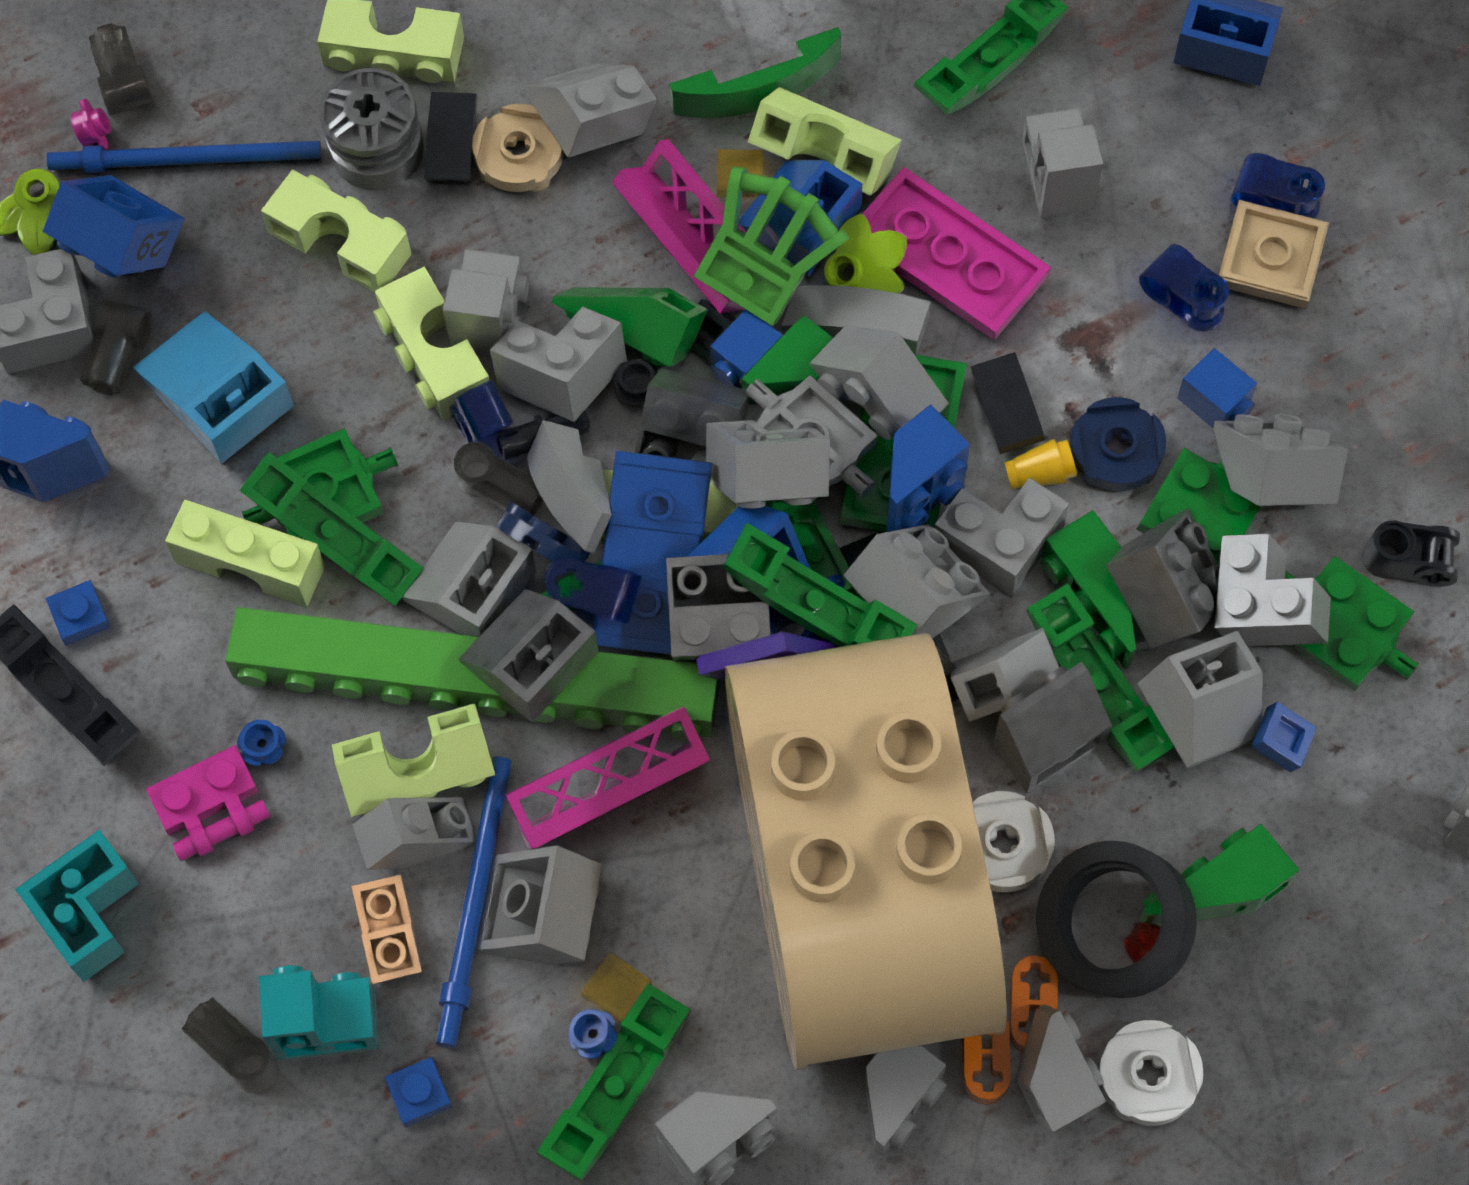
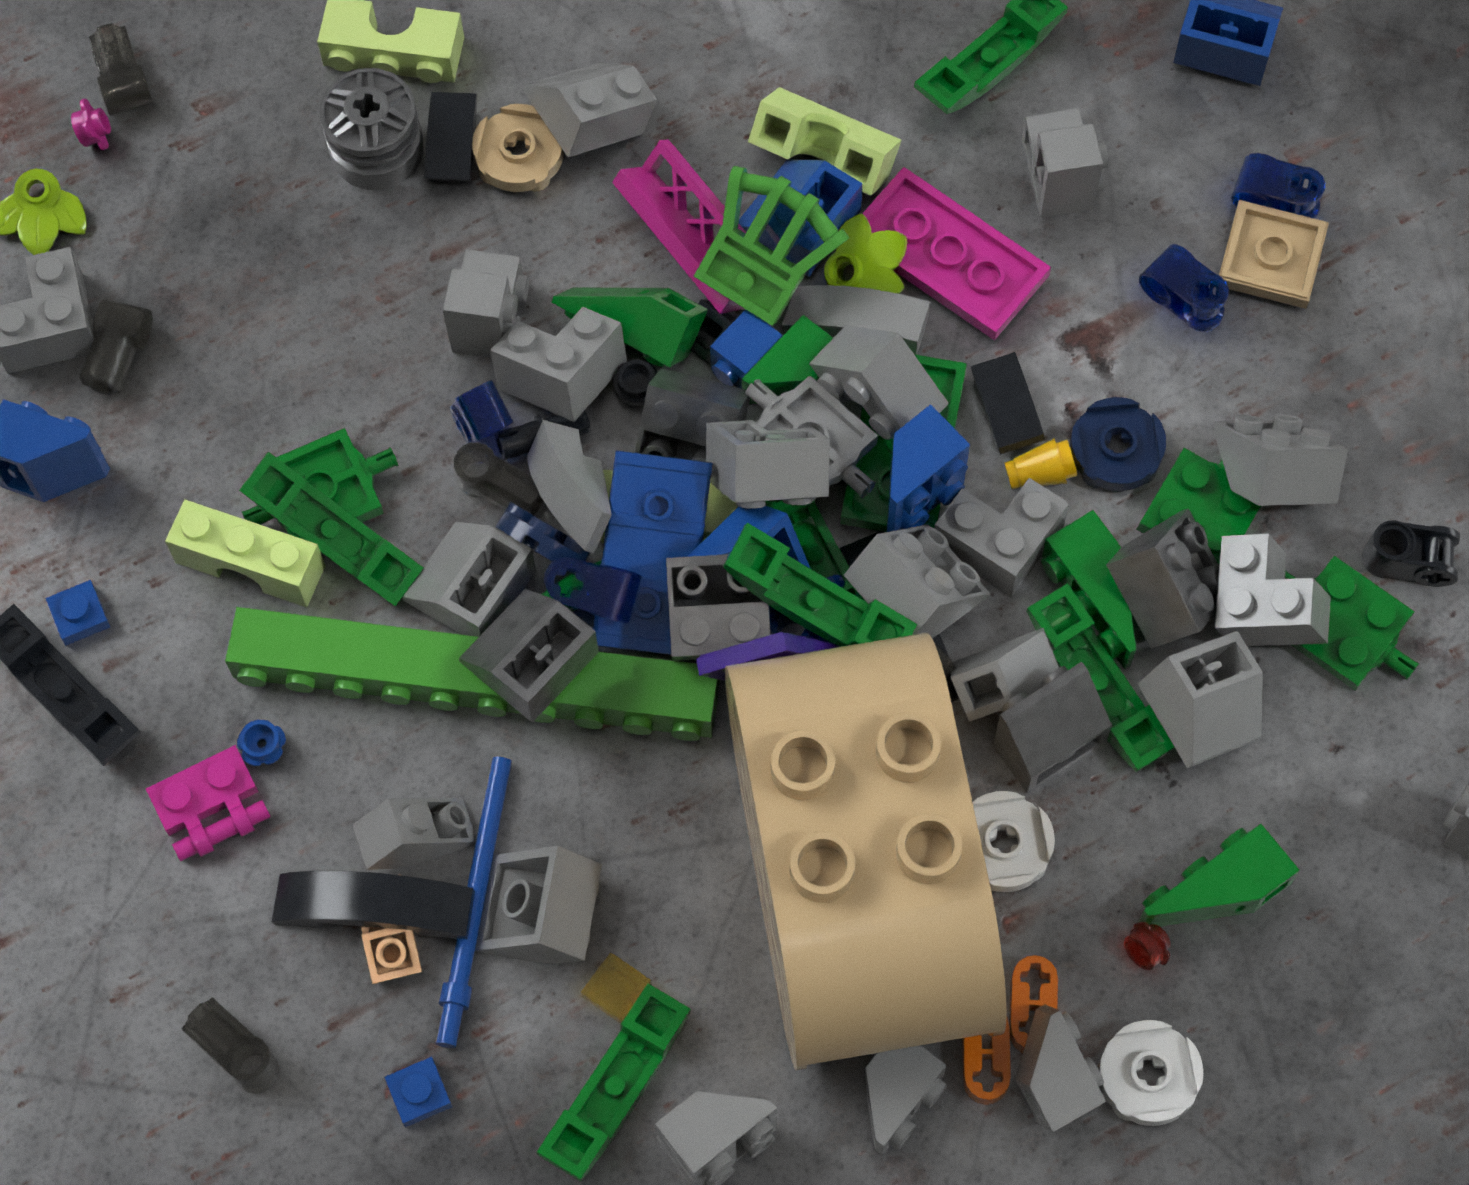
(70, 897): teal brick -> none
(96, 159): blue bar -> none
(112, 225): blue brick -> none
(216, 385): dark azure slope -> none
(308, 209): yellowish green arch -> none
(315, 1017): teal brick -> none
(373, 901): none -> black slope
(412, 312): yellowish green arch -> none
(453, 759): yellowish green arch -> none
(584, 1024): blue plate -> none
(614, 793): dark pink fence -> none
(705, 98): green slope -> none
(727, 158): clear yellow tile -> none
(1057, 905): black tyre -> none
(1217, 389): blue brick -> none
(1284, 737): blue plate -> none

